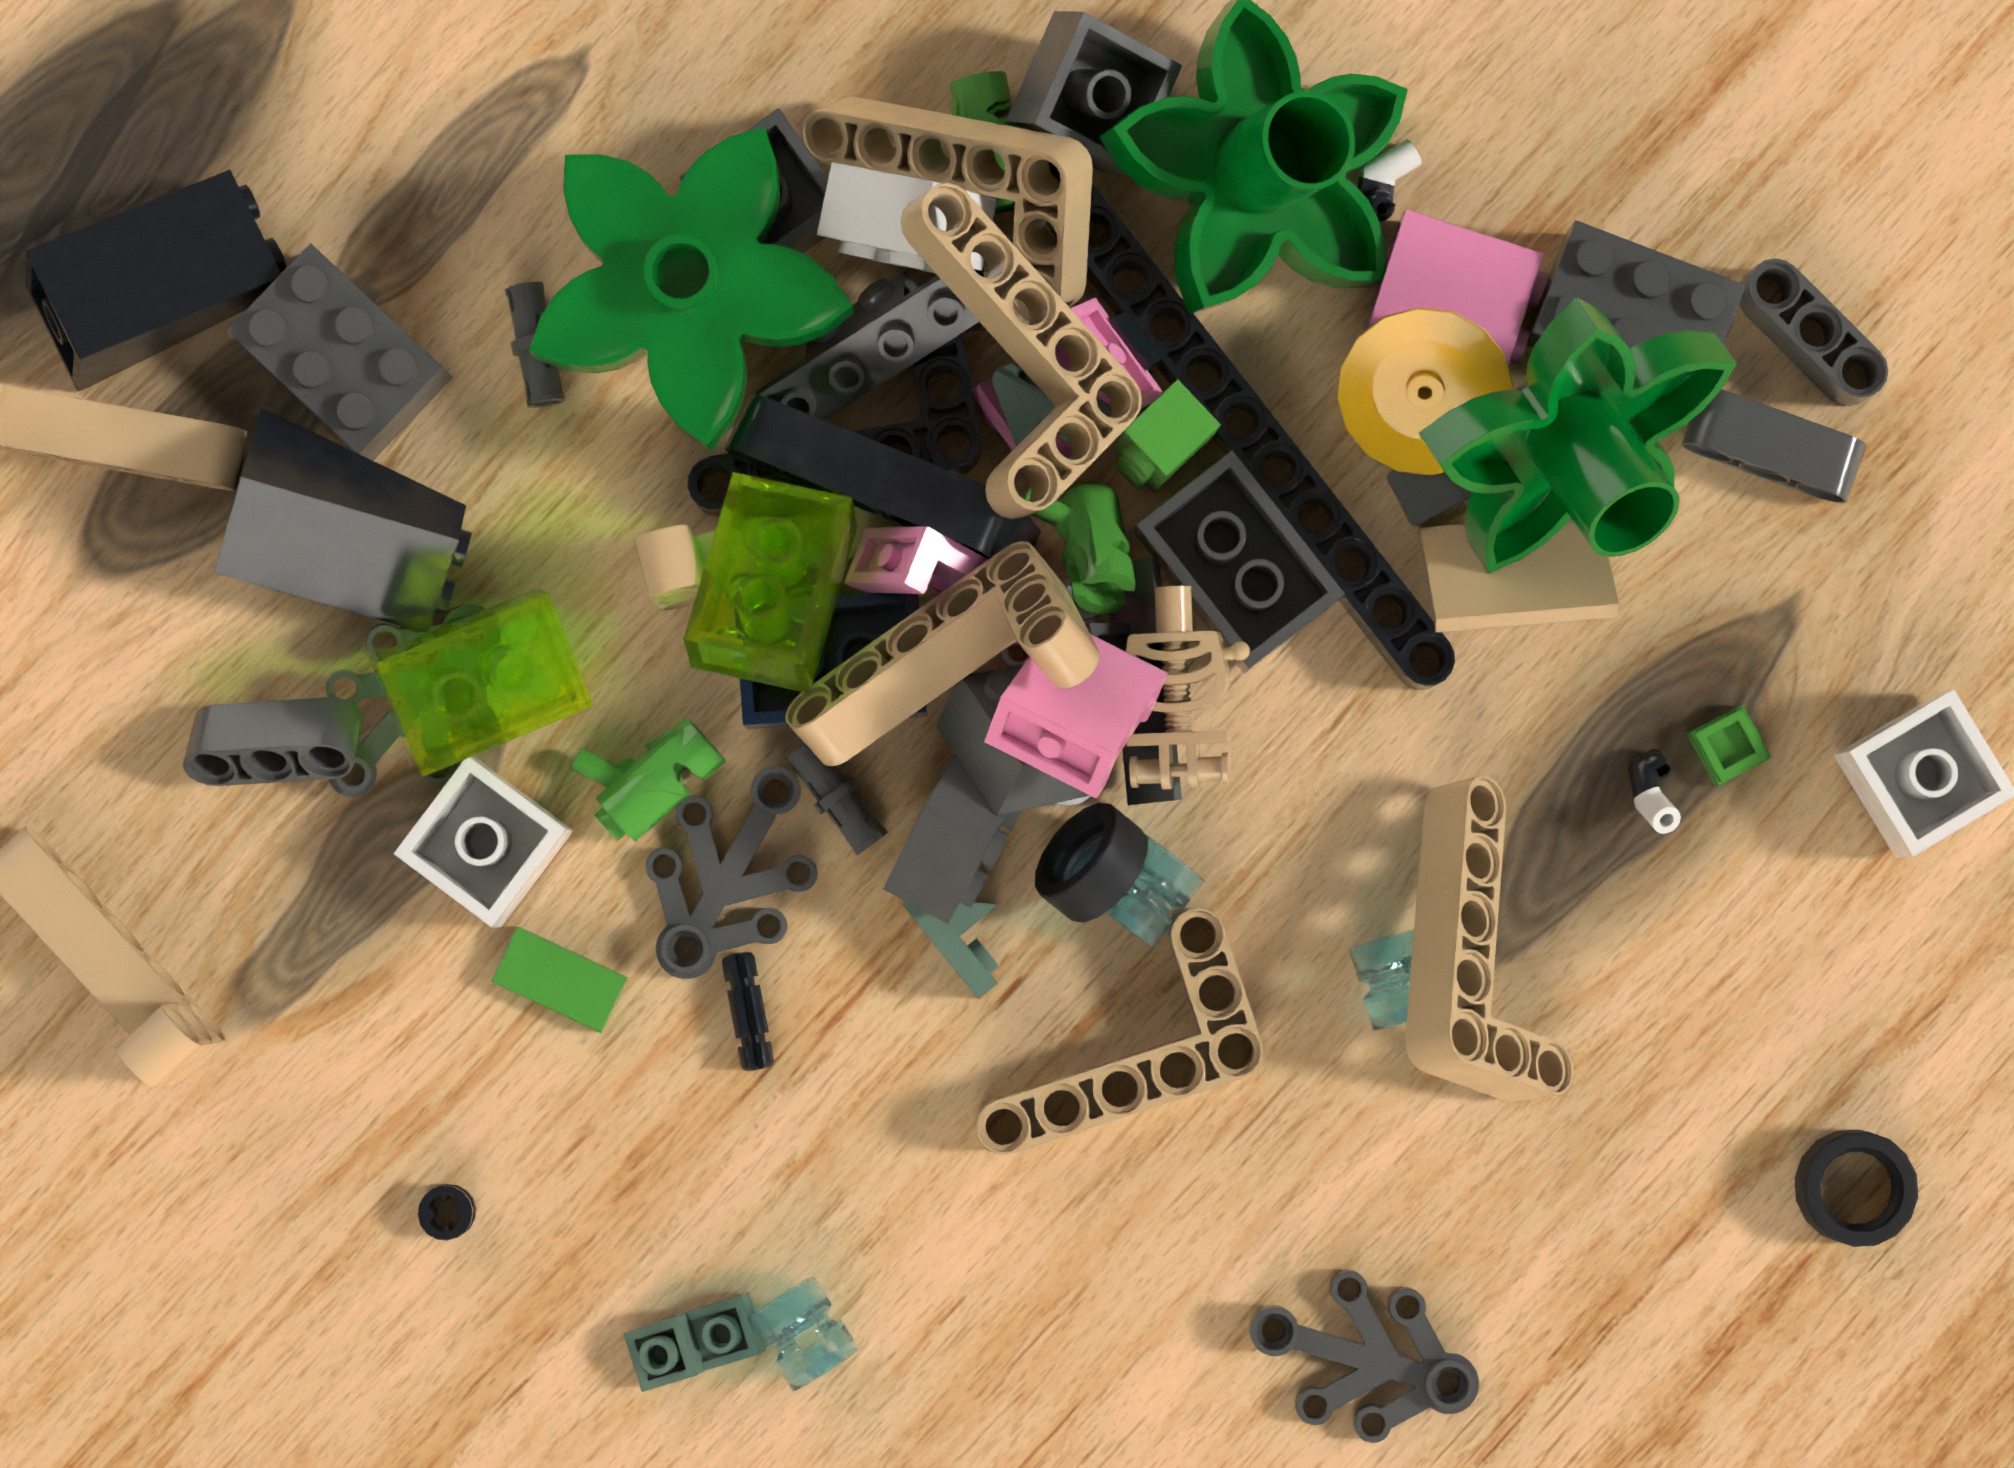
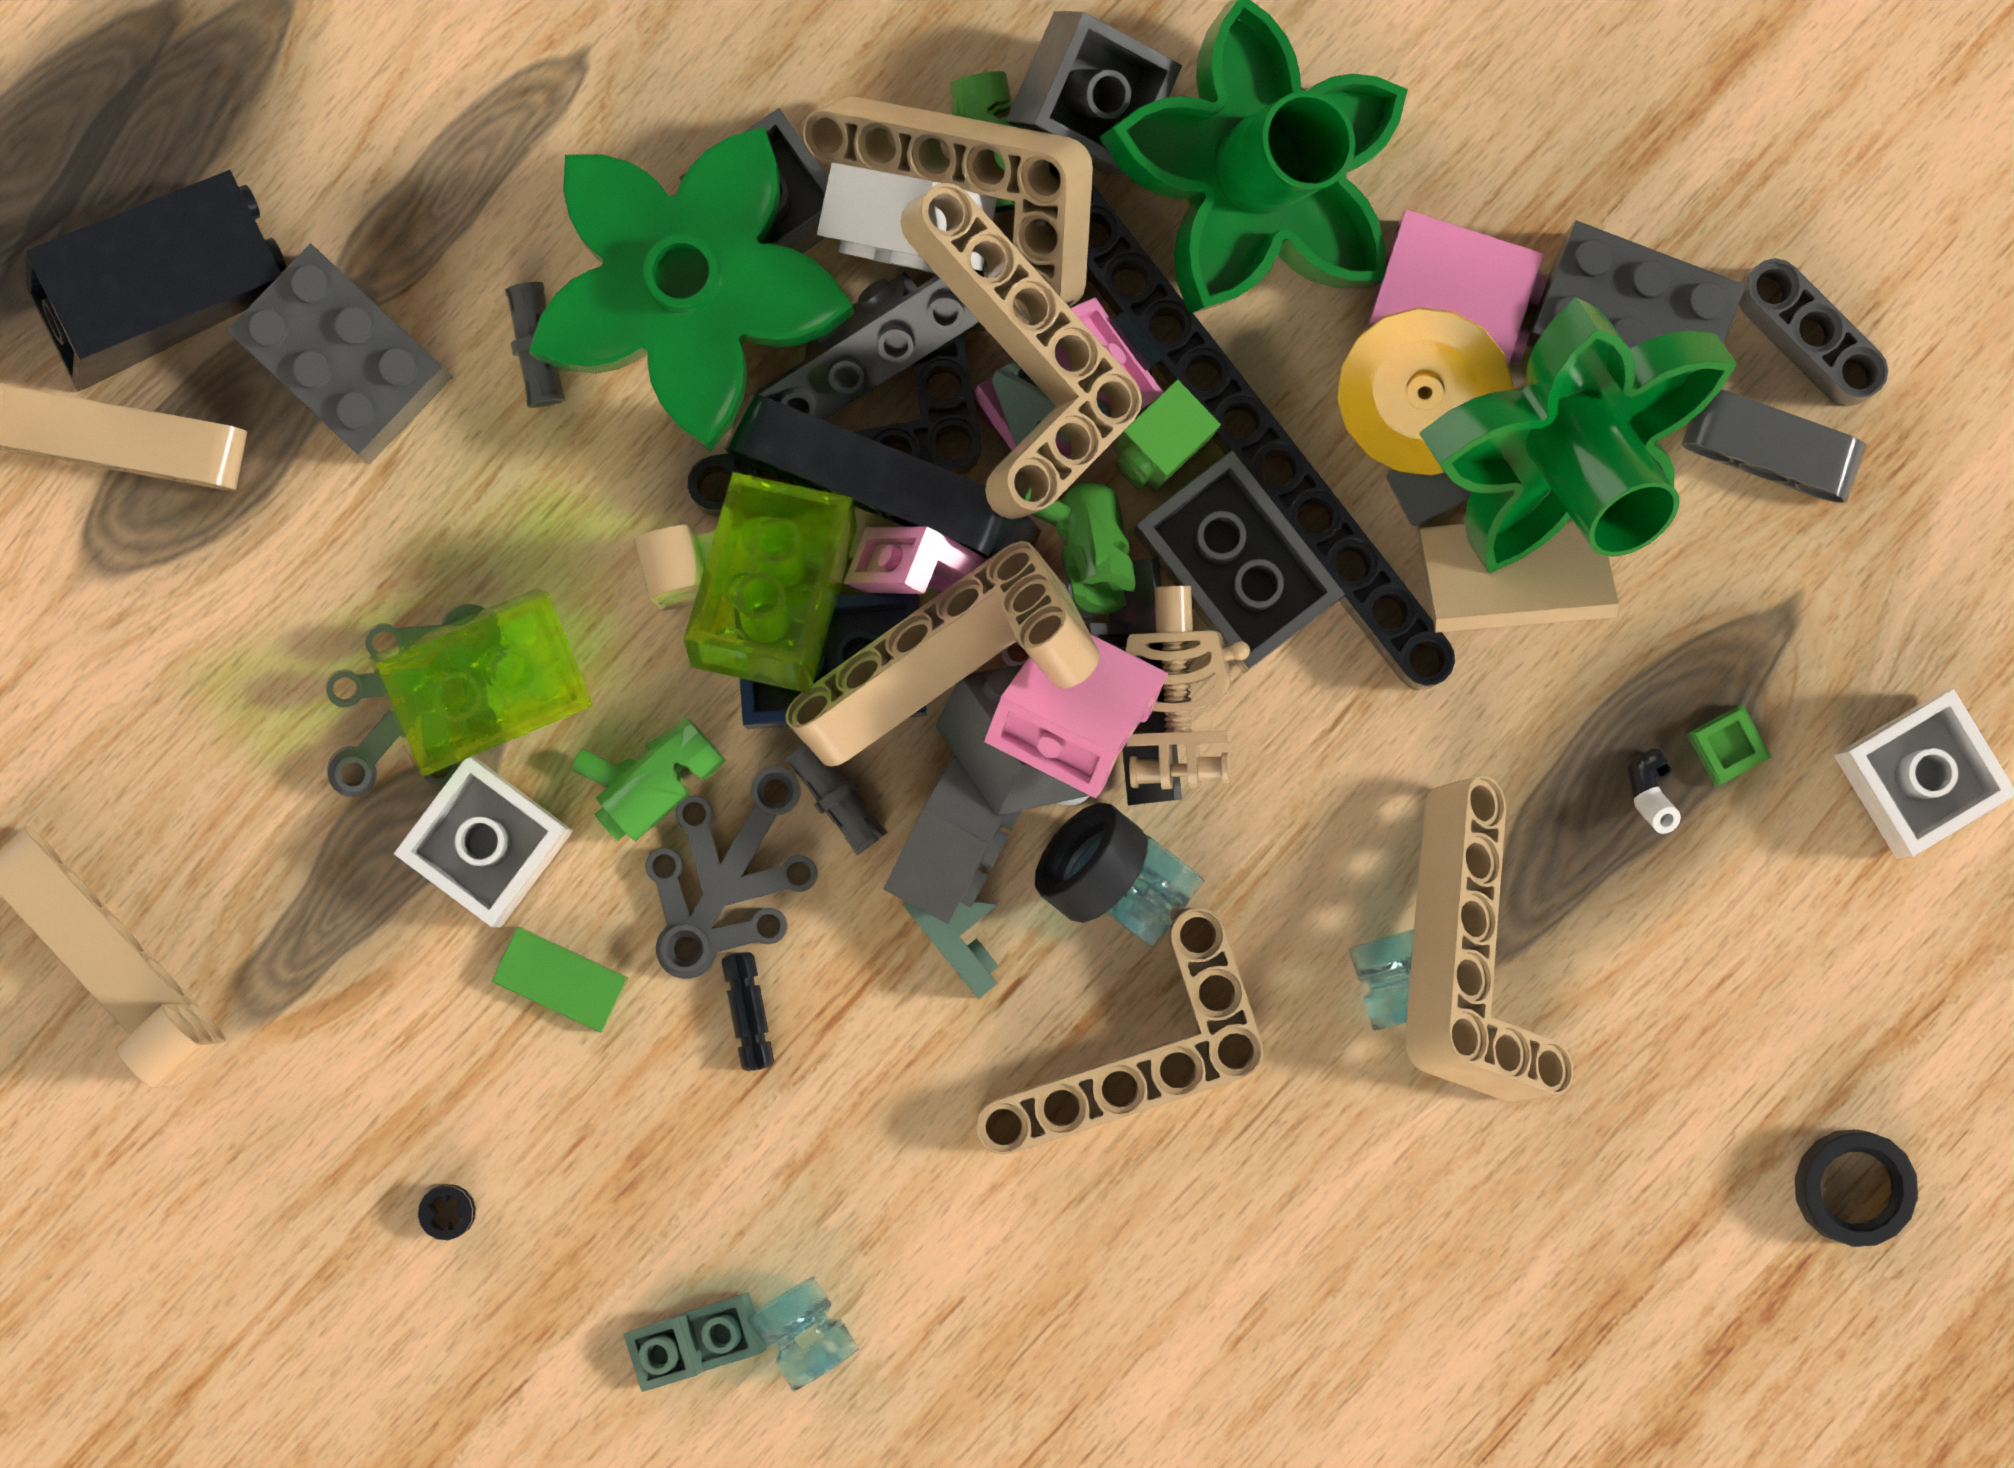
(273, 741): dark grey beam -> none
(341, 529): slope -> none
(1374, 1360): dark grey plant -> none
(1379, 176): white arm -> none

